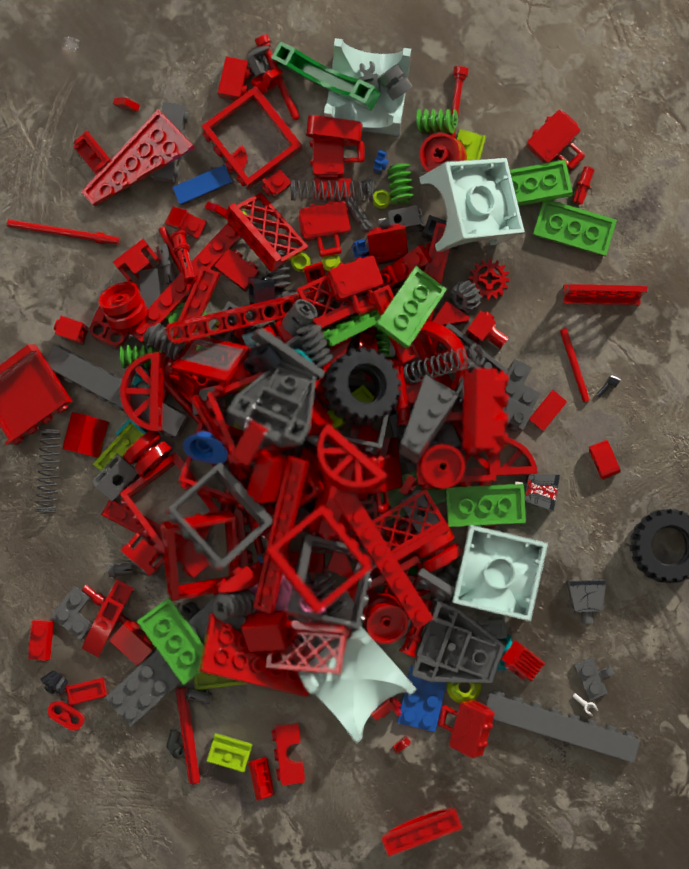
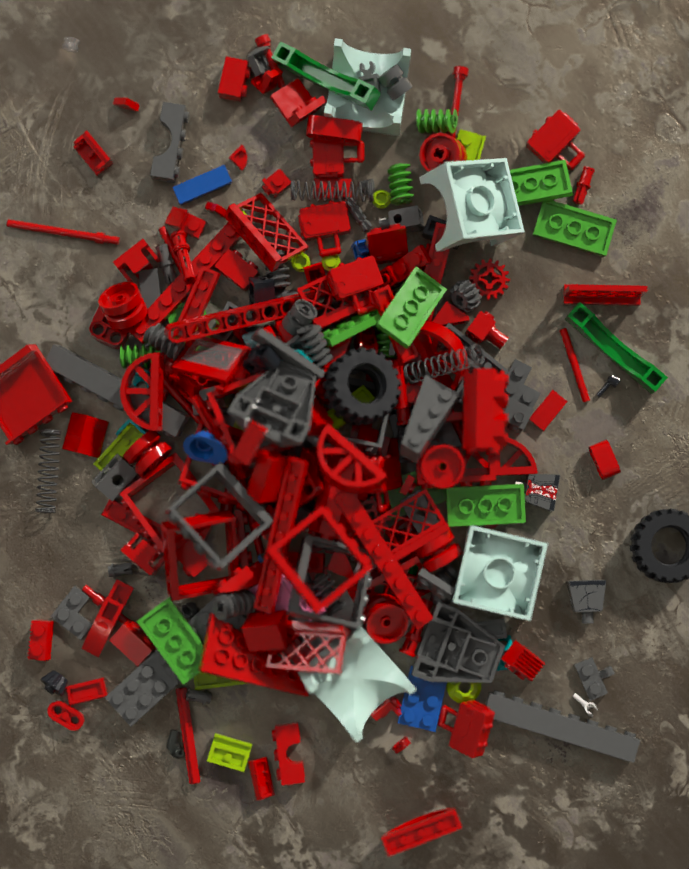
(71, 330): red brick -> none
(146, 151): wing -> none
(276, 120): red window -> none
(296, 102): none -> red bracket
(380, 162): blue plate -> none
(634, 365): none -> green arch

